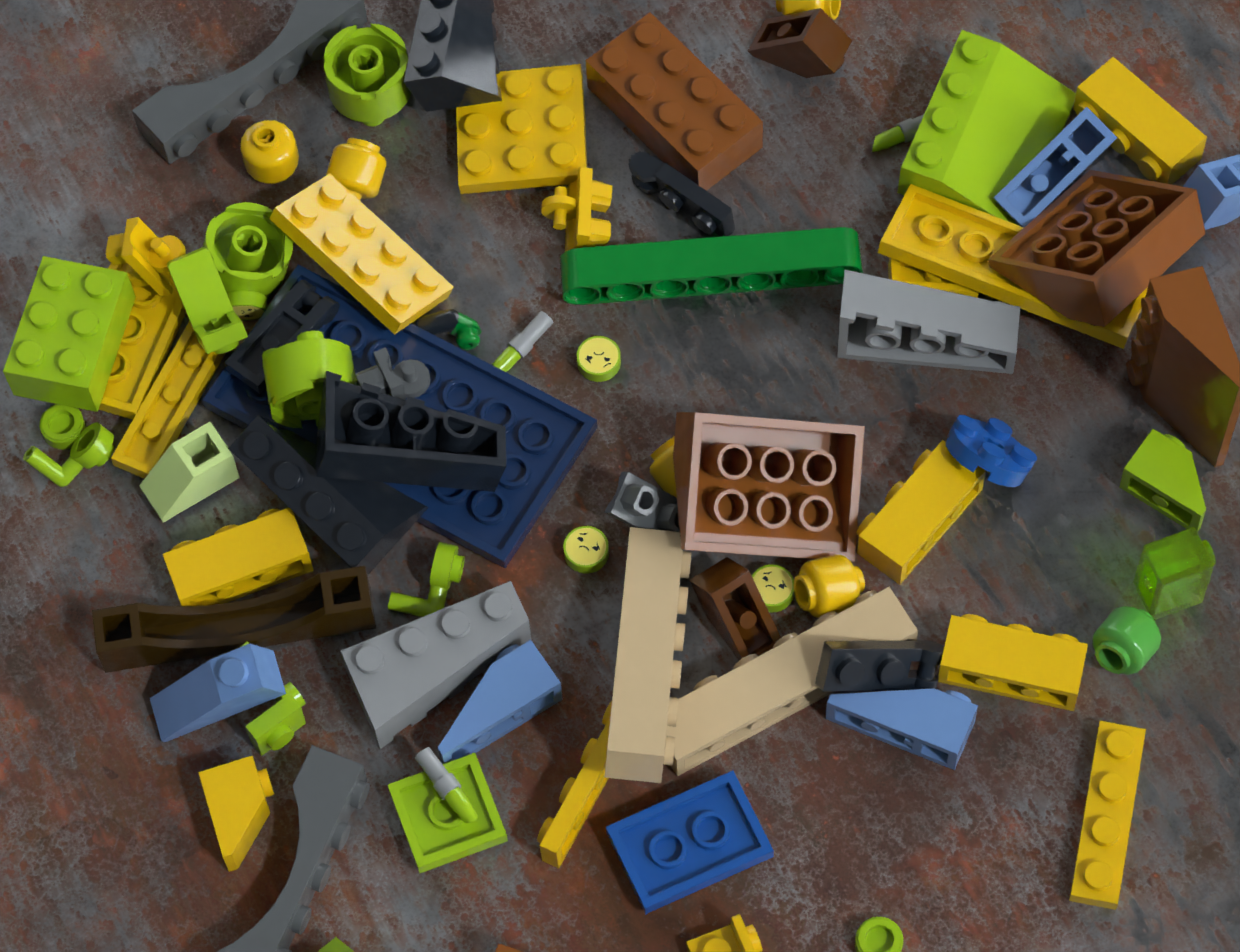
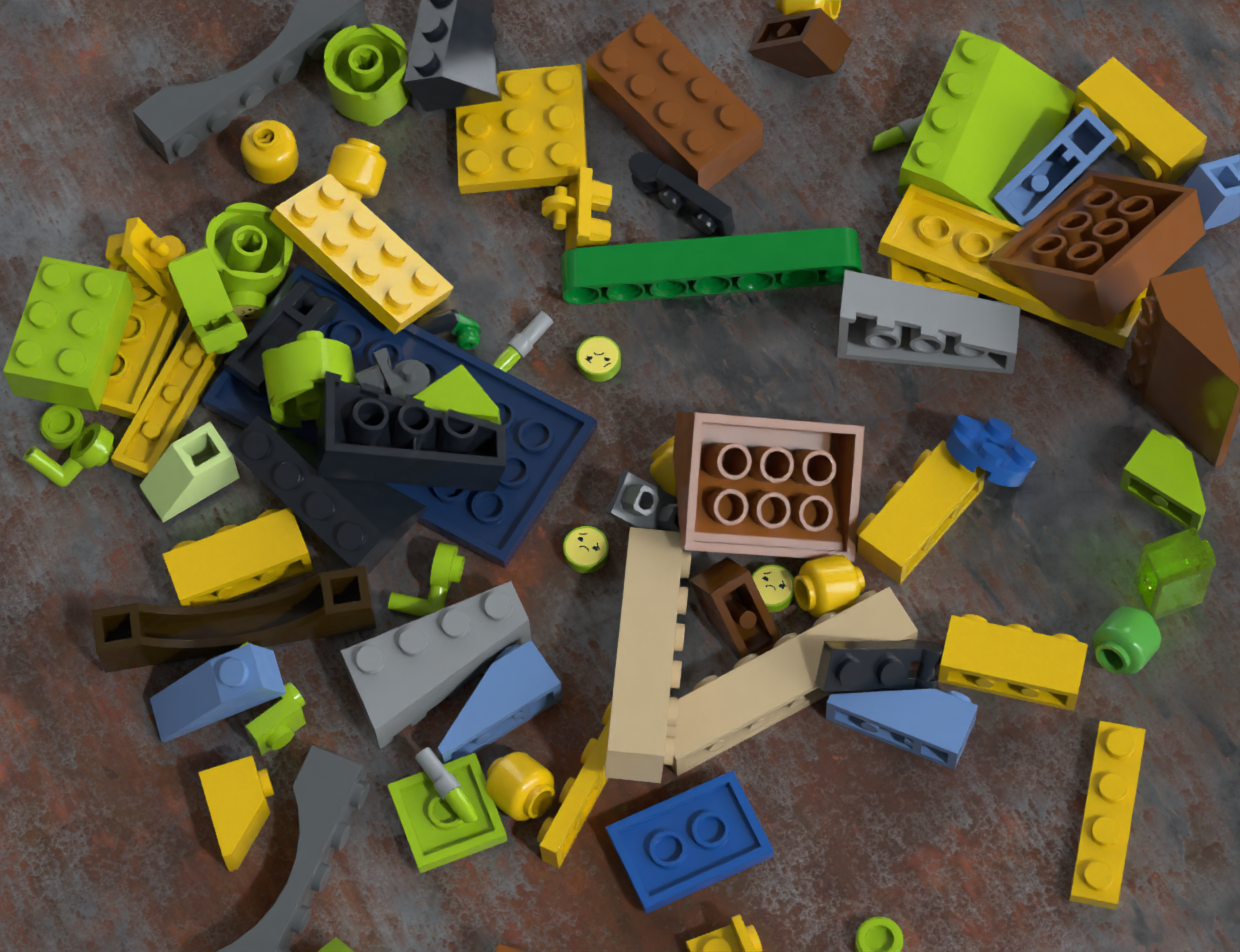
(462, 394): none -> lime slope
(520, 786): none -> yellow head

